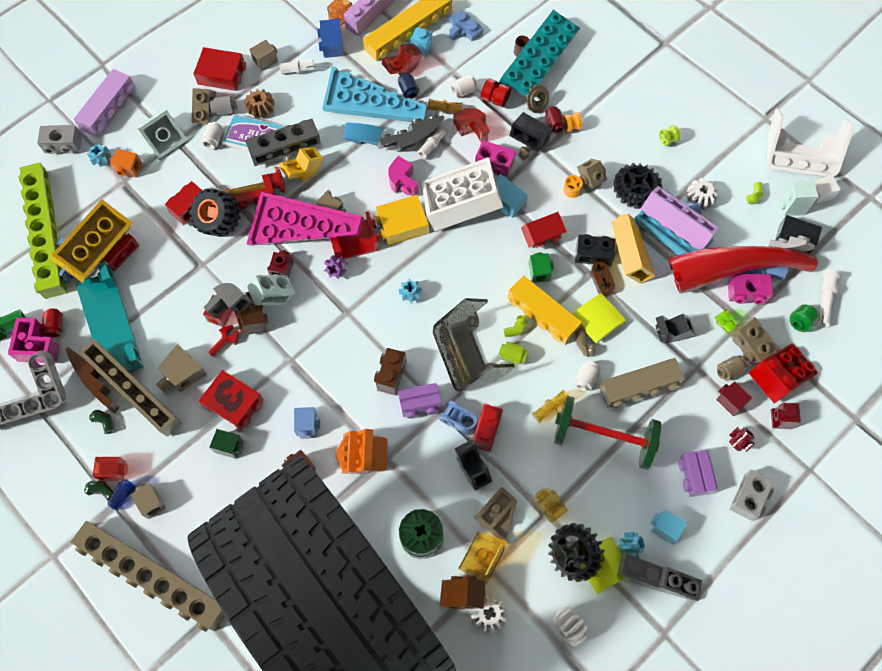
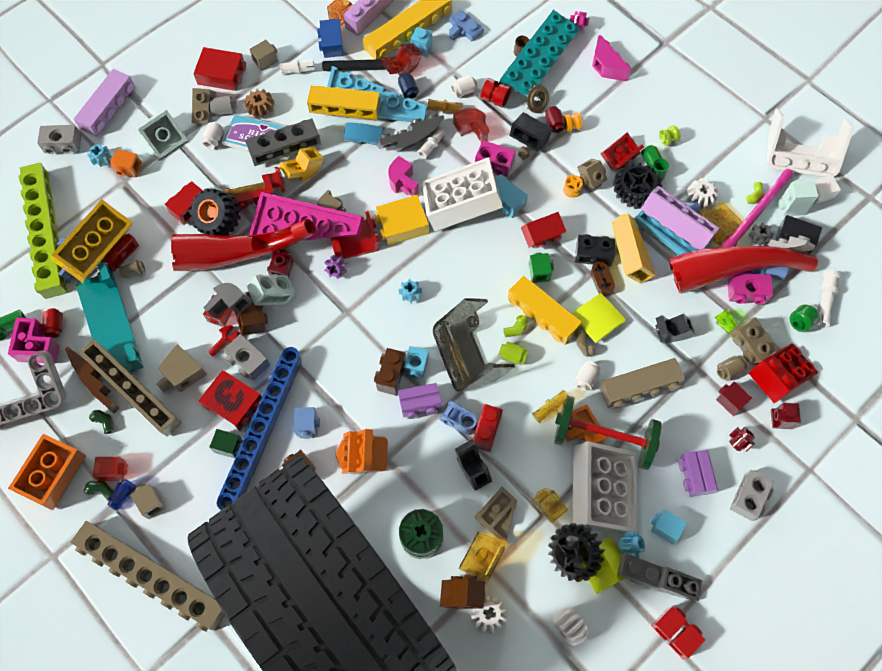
(47, 472): none -> orange brick
(131, 269): none -> dark tan pin
(213, 251): none -> red brick
(238, 350): none -> light grey brick
(259, 419): none -> blue beam
(343, 65): none -> black axle
(344, 102): none -> yellow brick
(416, 354): none -> medium azure brick
(580, 19): none -> dark pink gear
(584, 414): none -> orange hinge
(605, 488): none -> white slope
(608, 62): none -> dark pink slope
(621, 151): none -> red bracket
(654, 160): none -> green piece
(687, 640): none -> red piece
(723, 218): none -> clear yellow bracket
(761, 234): none -> dark grey gear
(782, 181): none -> dark pink piece

